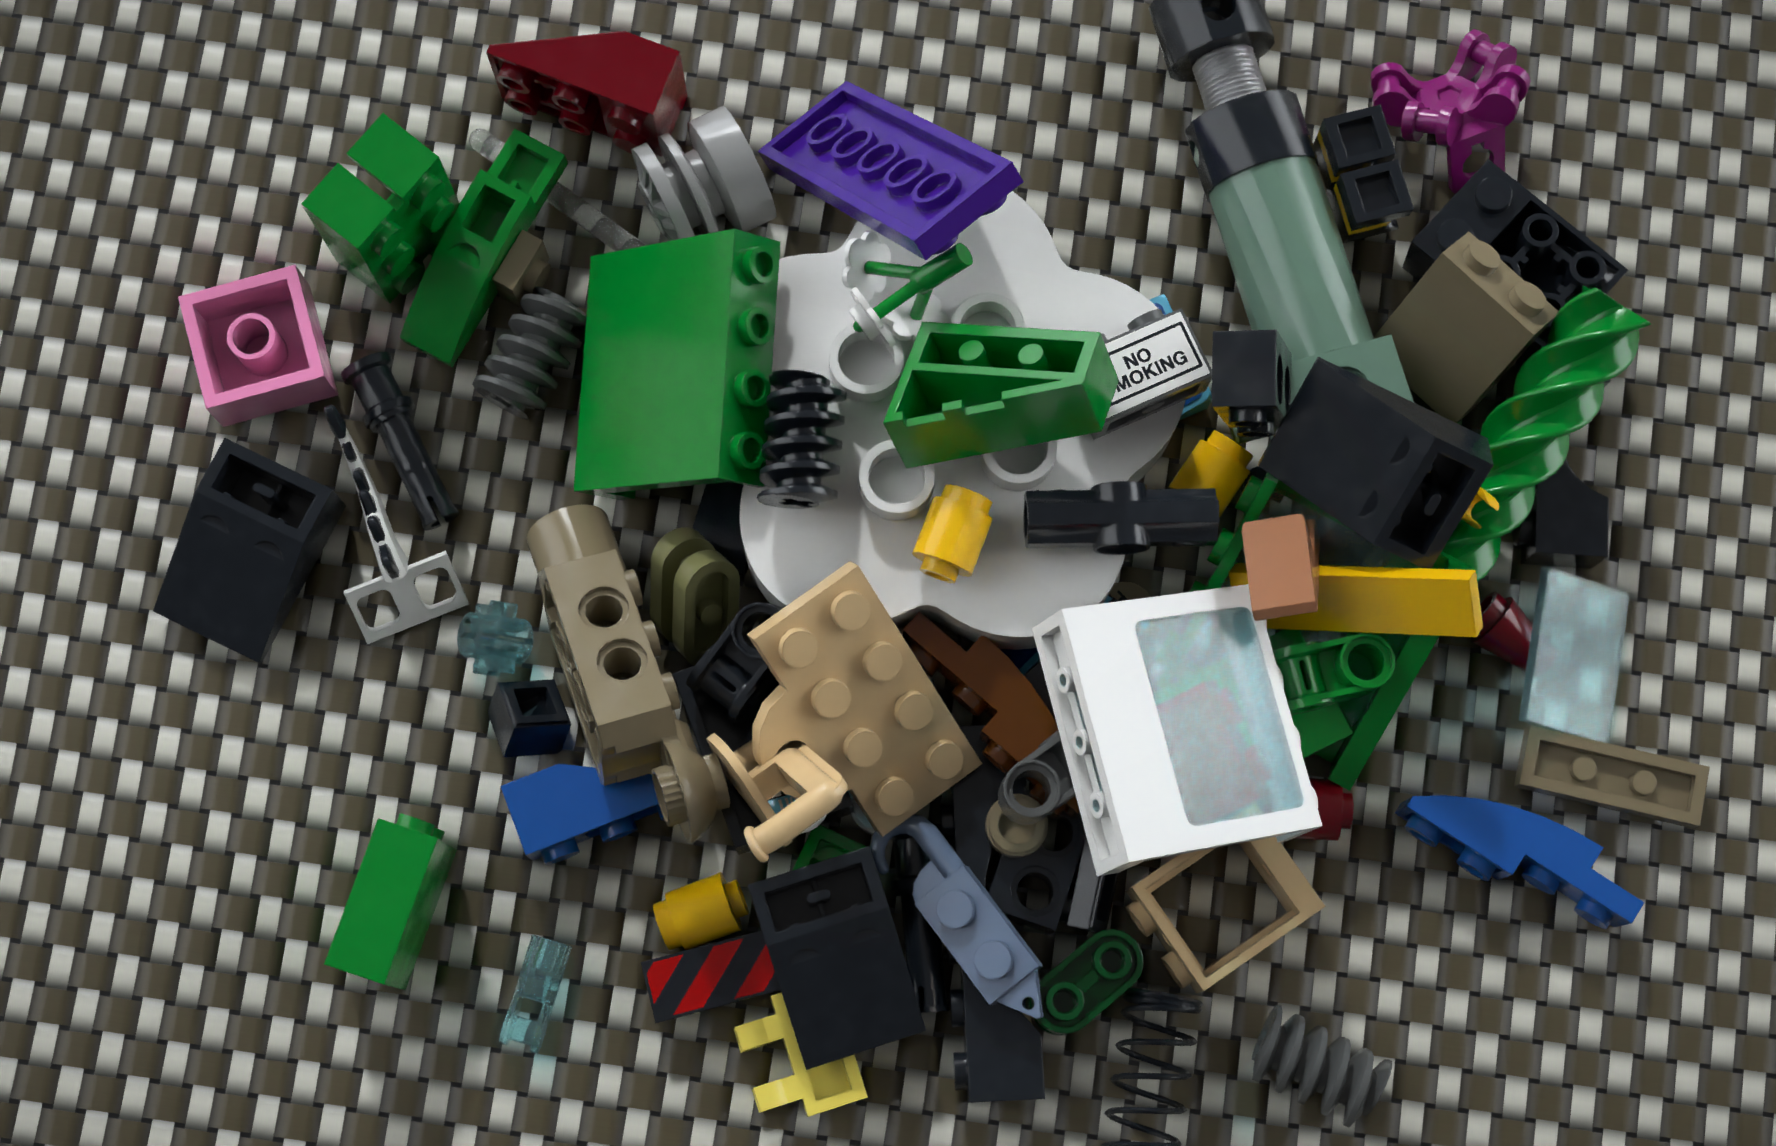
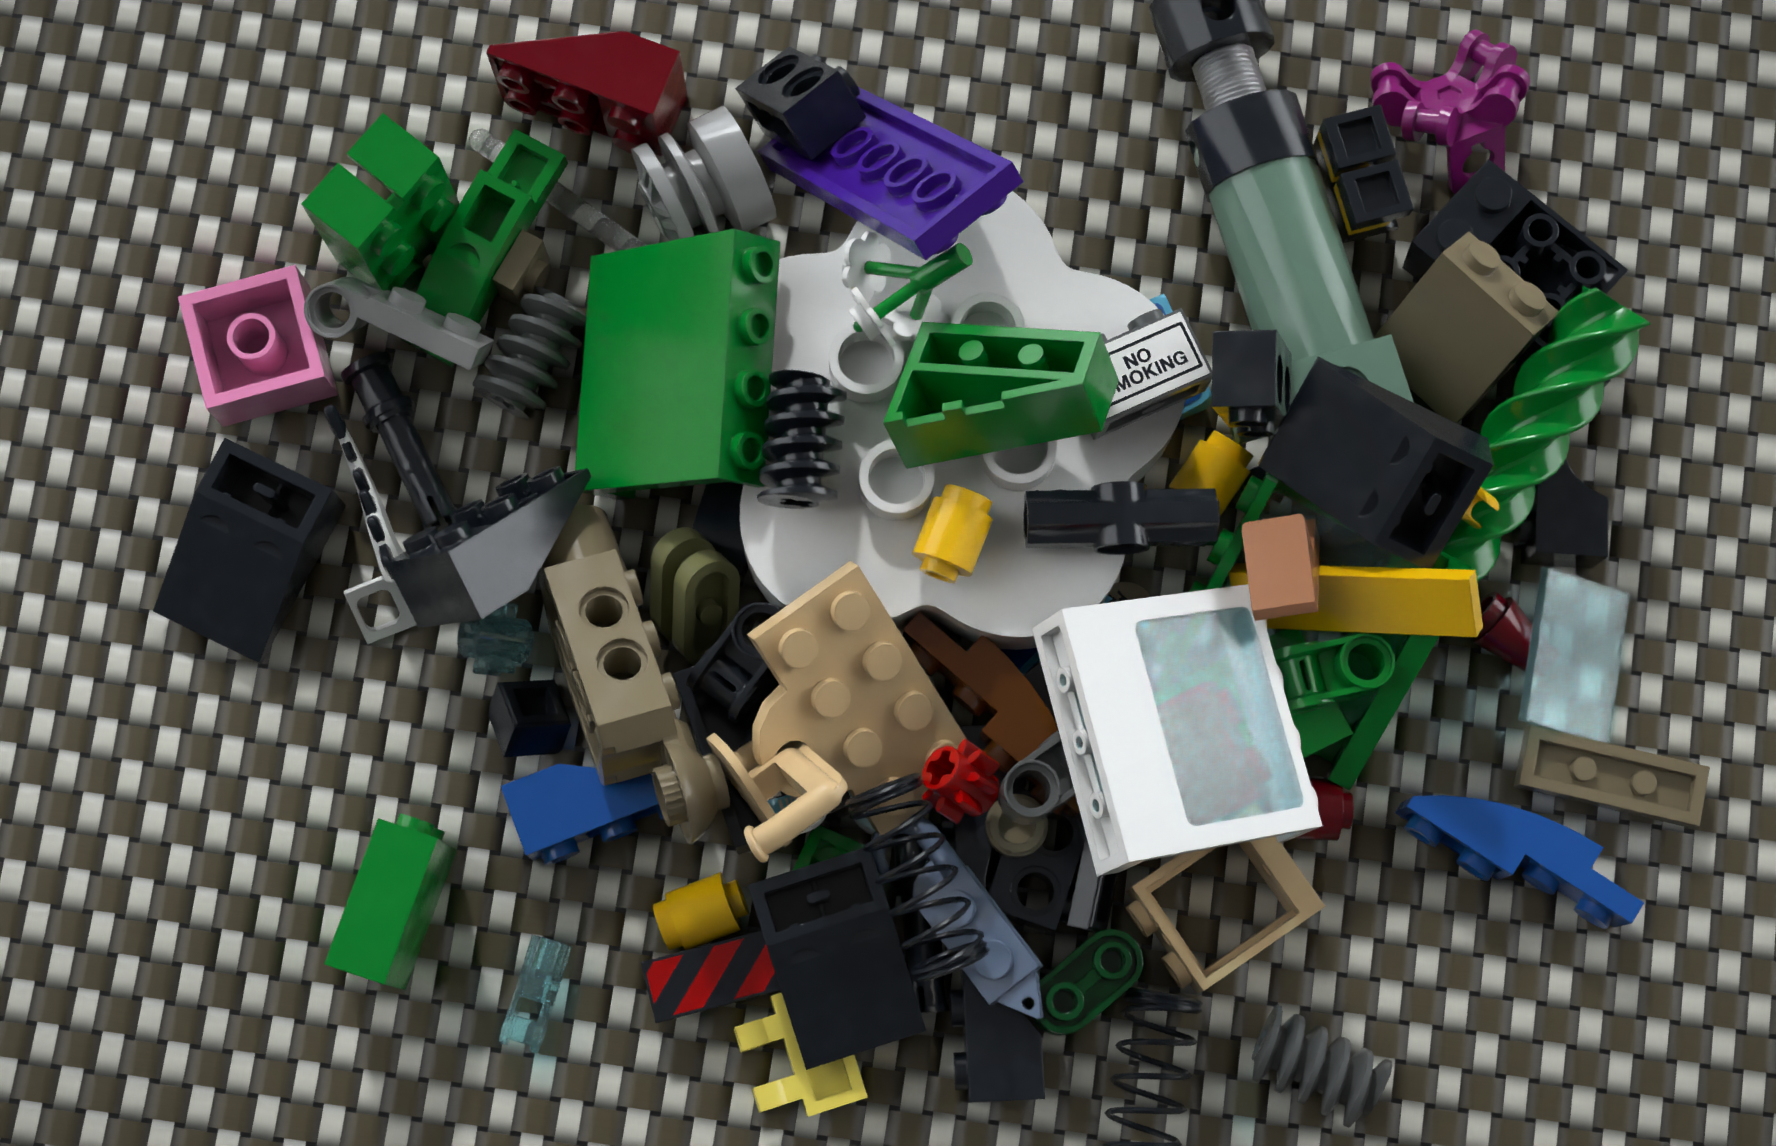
(400, 314): none -> light grey plate
(487, 550): none -> black slope
(802, 101): none -> black brick
(946, 961): none -> black piece
(960, 781): none -> red gear

